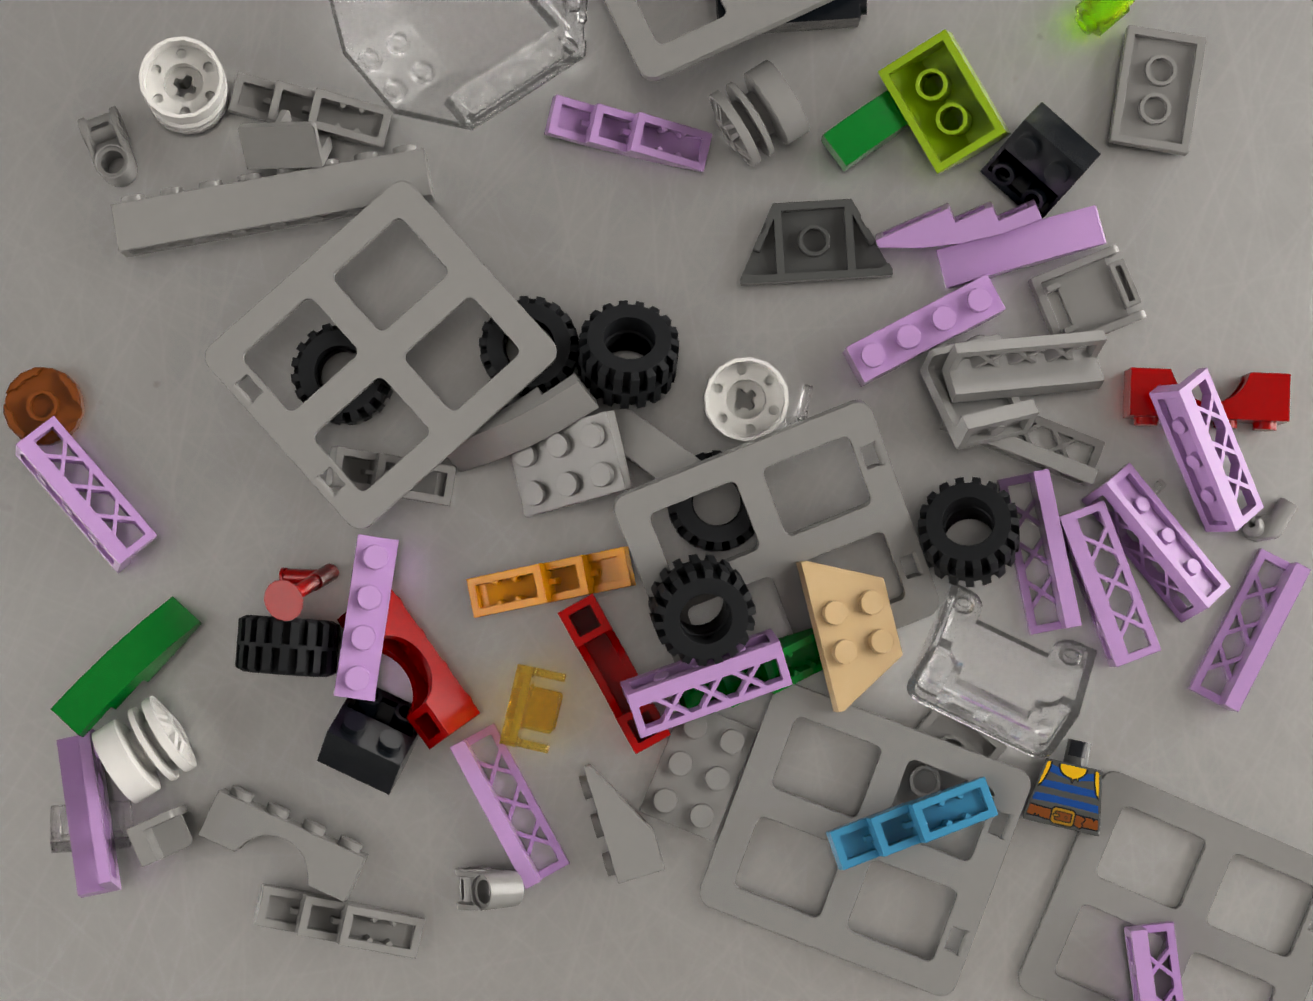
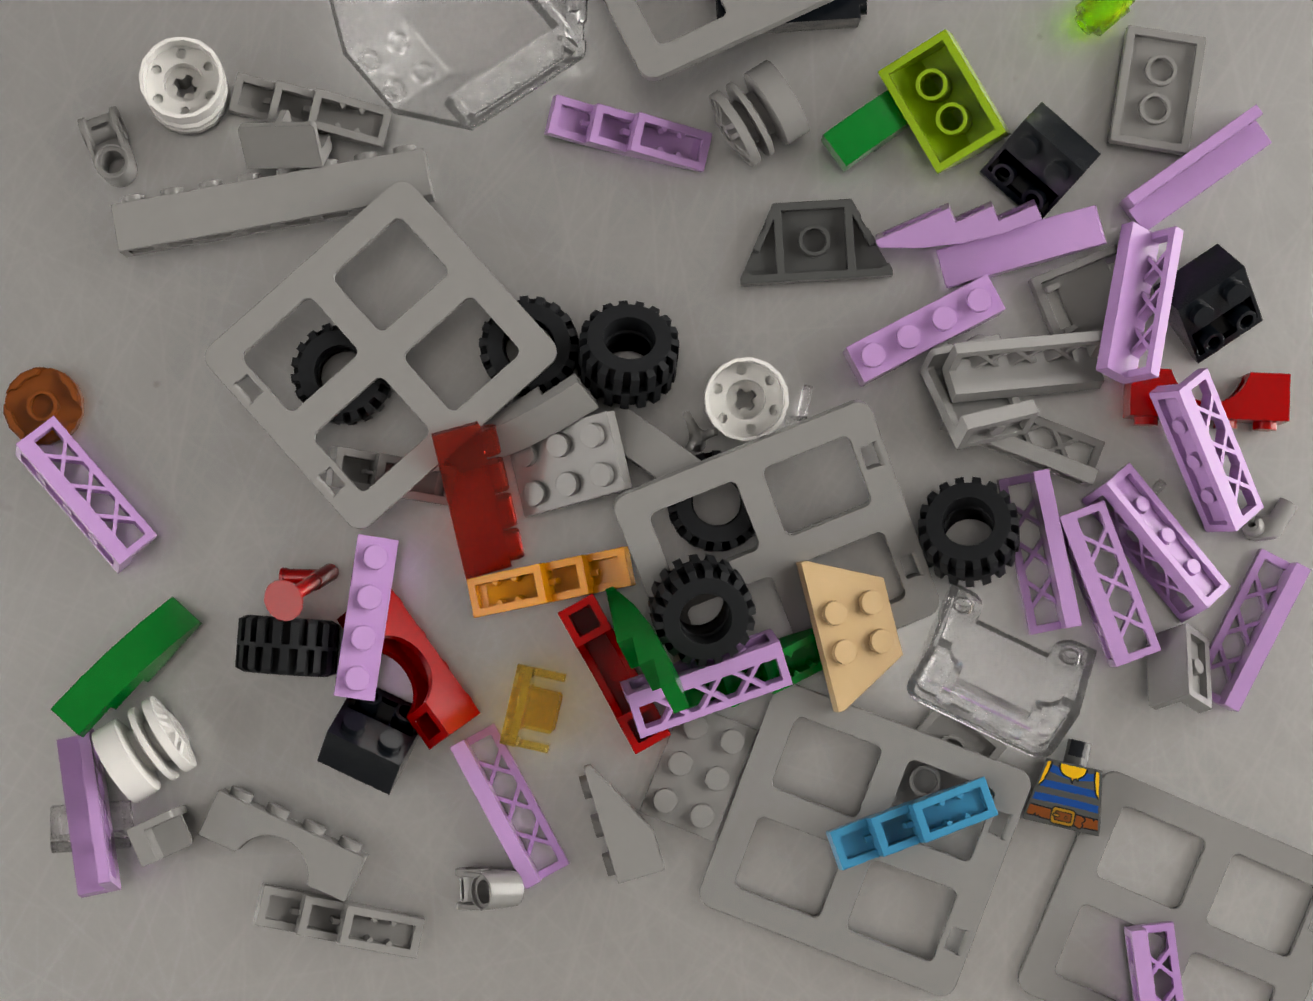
(470, 493): none -> clear red windscreen
(644, 649): none -> green slope
(697, 436): none -> light grey bar
(1131, 304): none -> lavender fence
(1180, 670): none -> light grey panel
(1196, 170): none -> lavender fence
(1212, 303): none -> black slope

